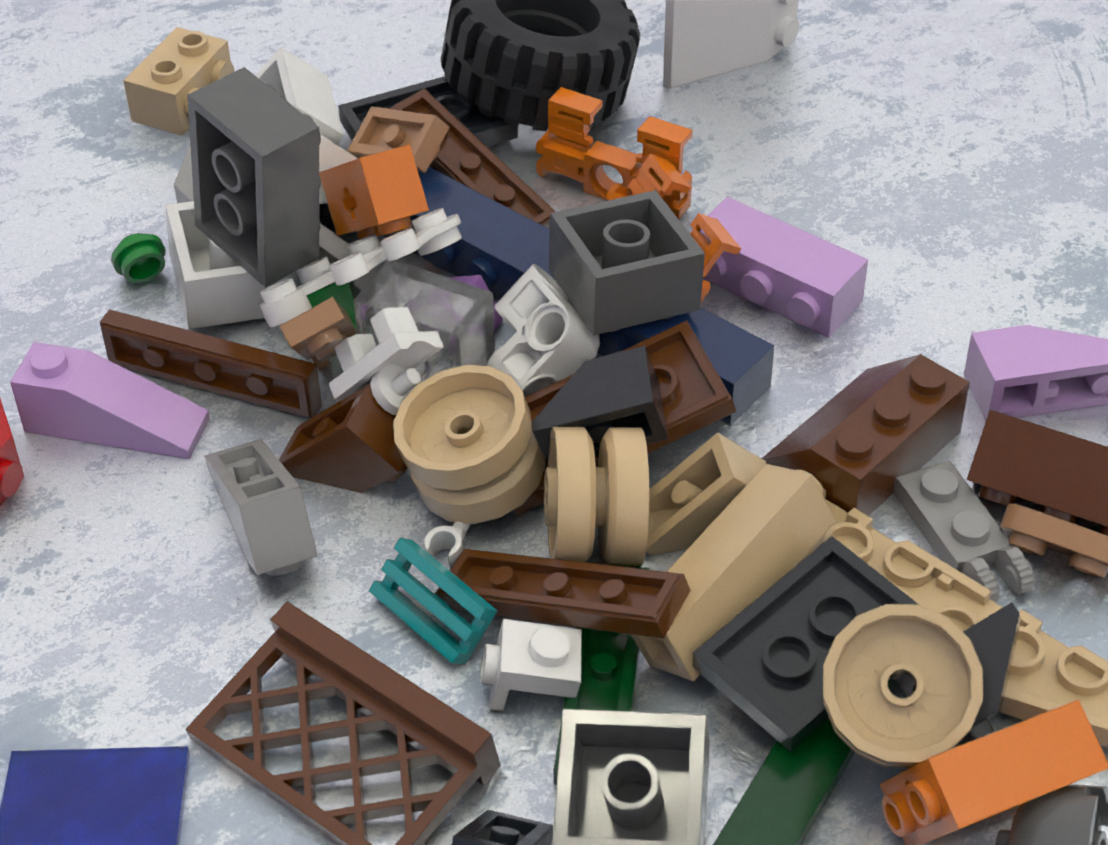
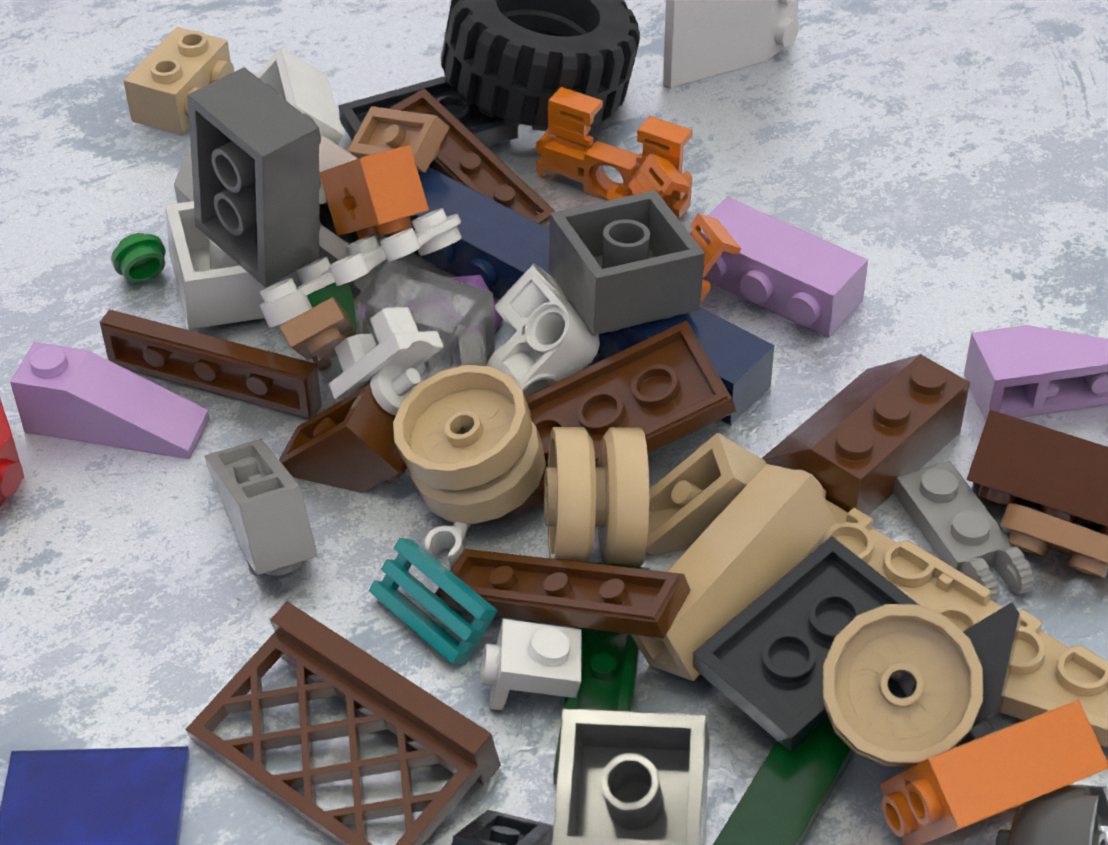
(607, 393): black slope -> none

